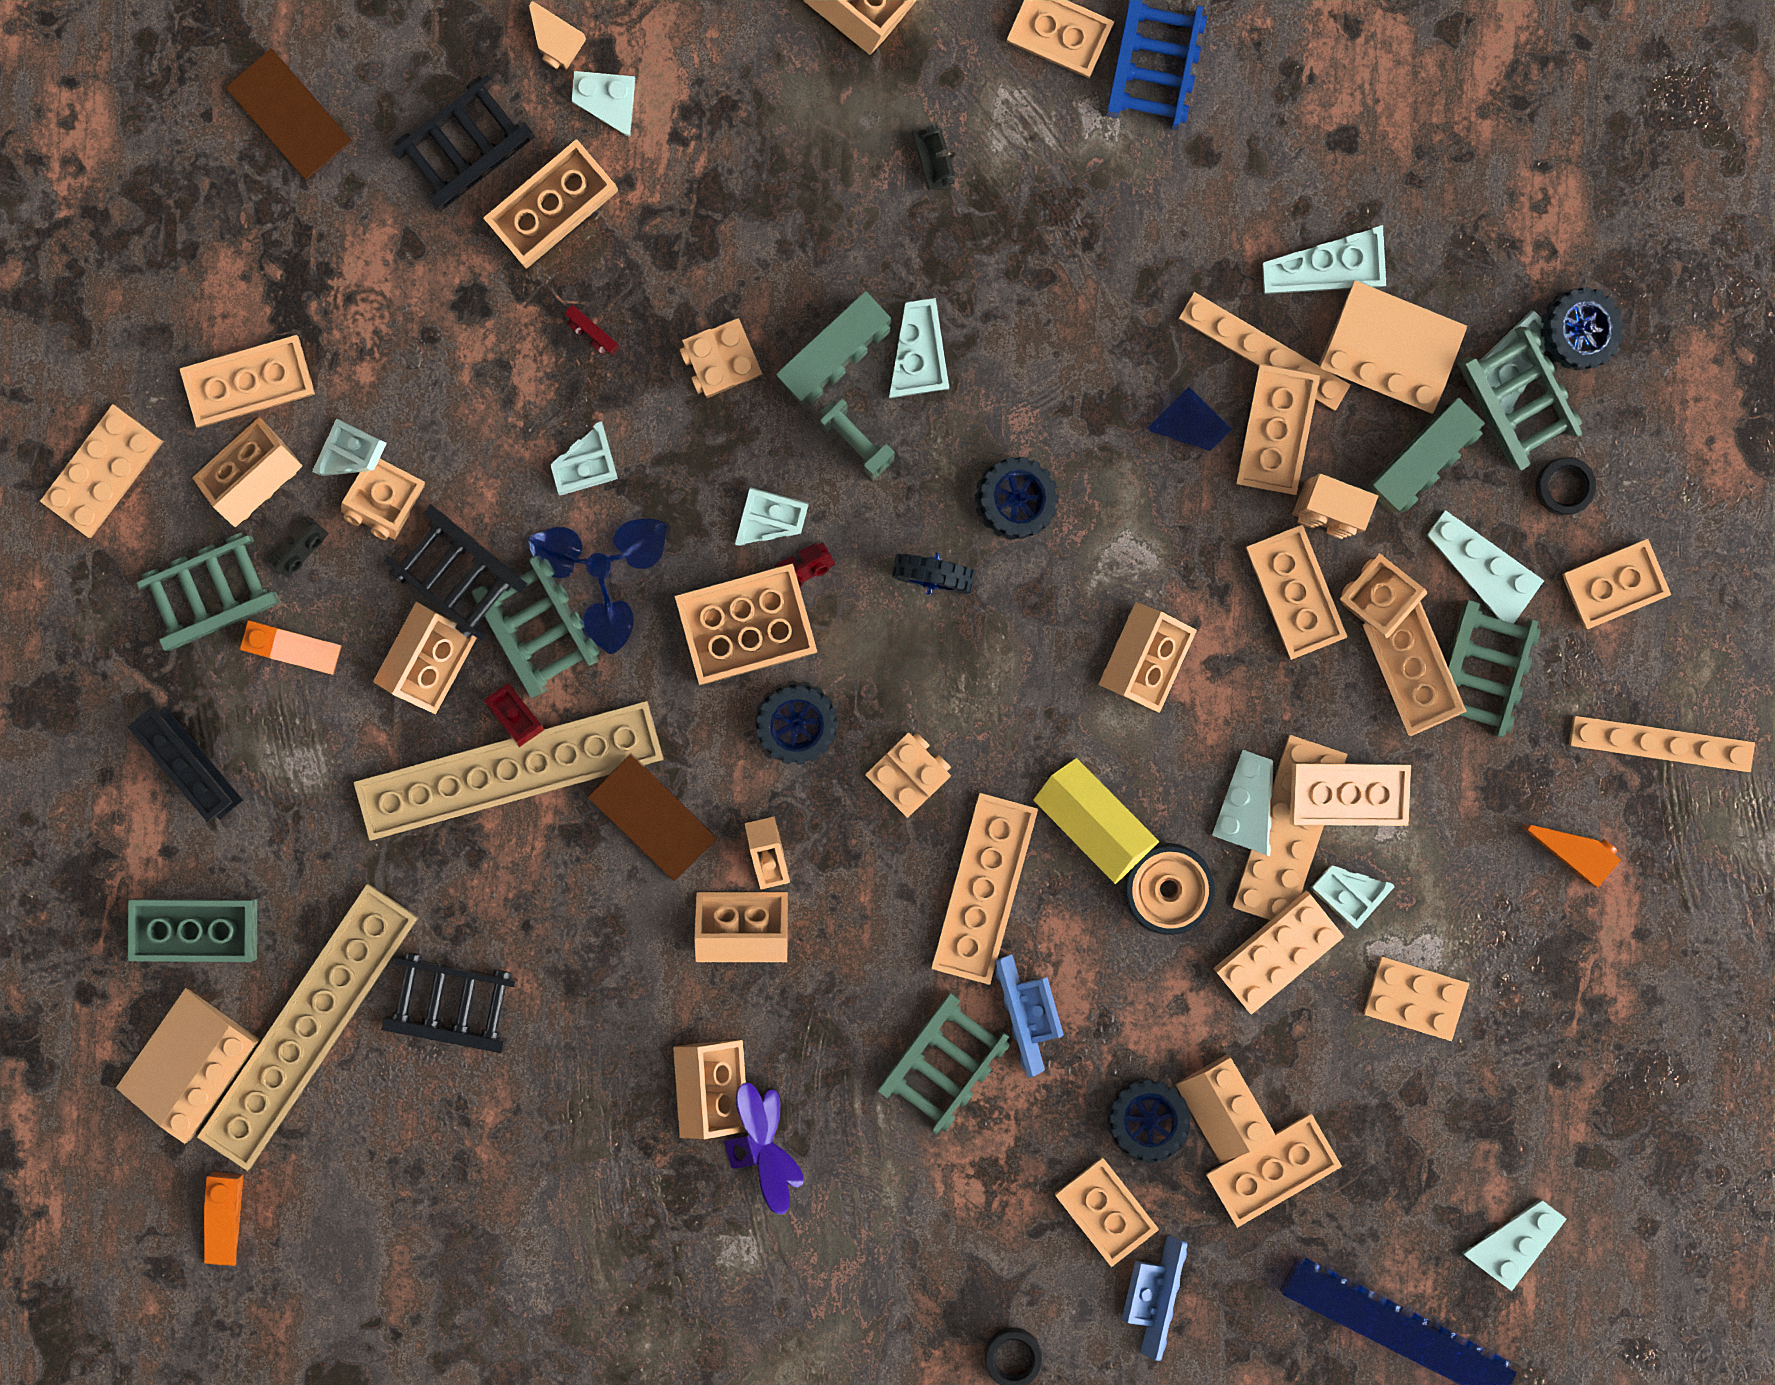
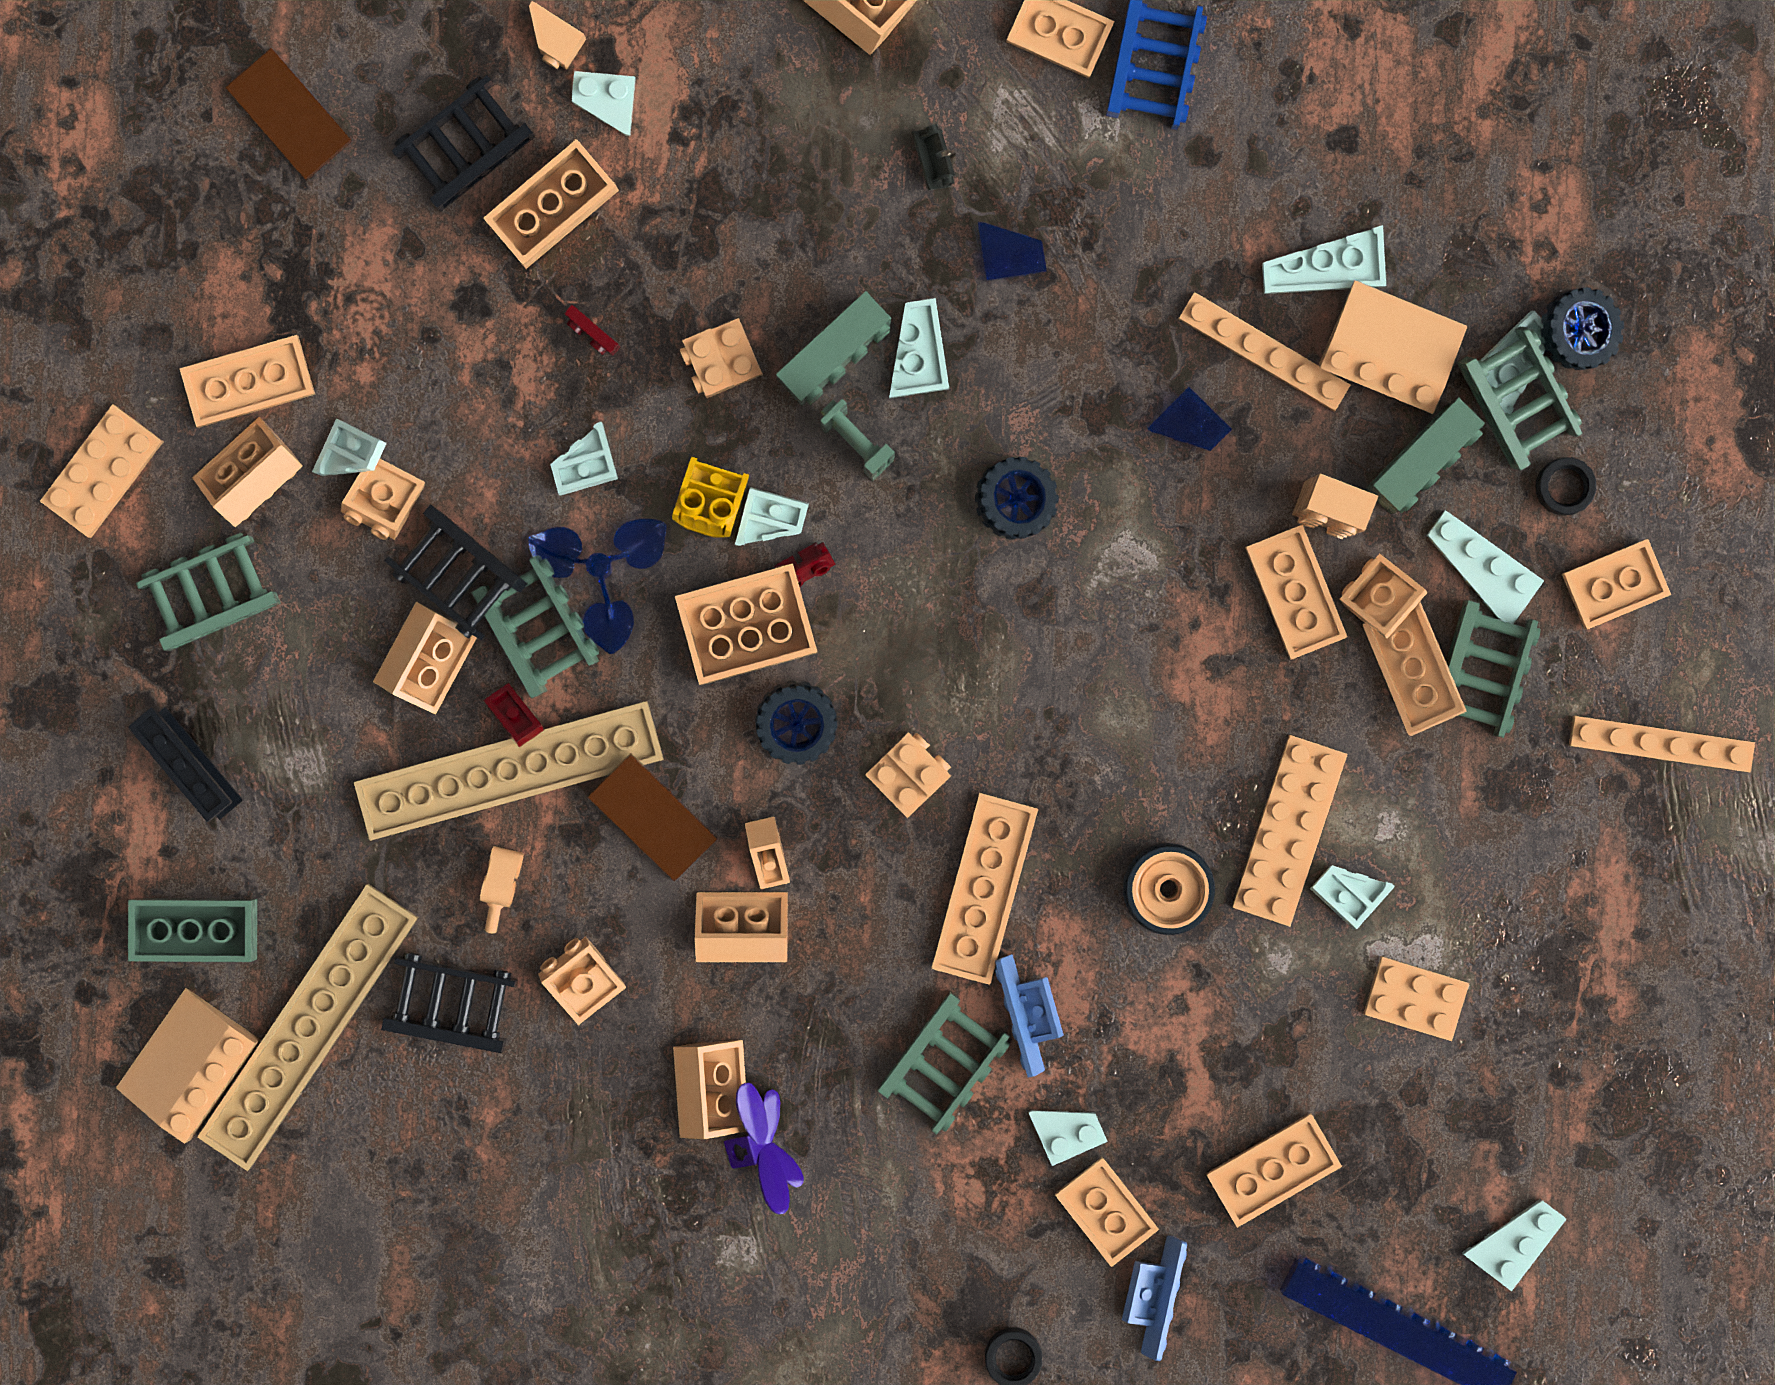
(222, 1217): orange slope -> none
(290, 647): slope -> none
(307, 537): pearl dark grey hinge -> none
(499, 883): none -> light nougat beam
(580, 979): none -> light nougat plate
(709, 499): none -> yellow slope
(933, 573): black wheel -> none
(1009, 253): none -> clear blue wing
(1067, 1133): none -> light aqua wing
(1095, 820): light yellow slope -> none
(1147, 657): light nougat slope -> none
(1178, 1113): black wheel -> none
(1225, 1109): light nougat slope -> none
(1246, 807): light aqua wing -> none
(1278, 429): light nougat plate -> none
(1278, 952): light nougat plate -> none
(1350, 794): light nougat plate -> none
(1583, 855): orange slope -> none

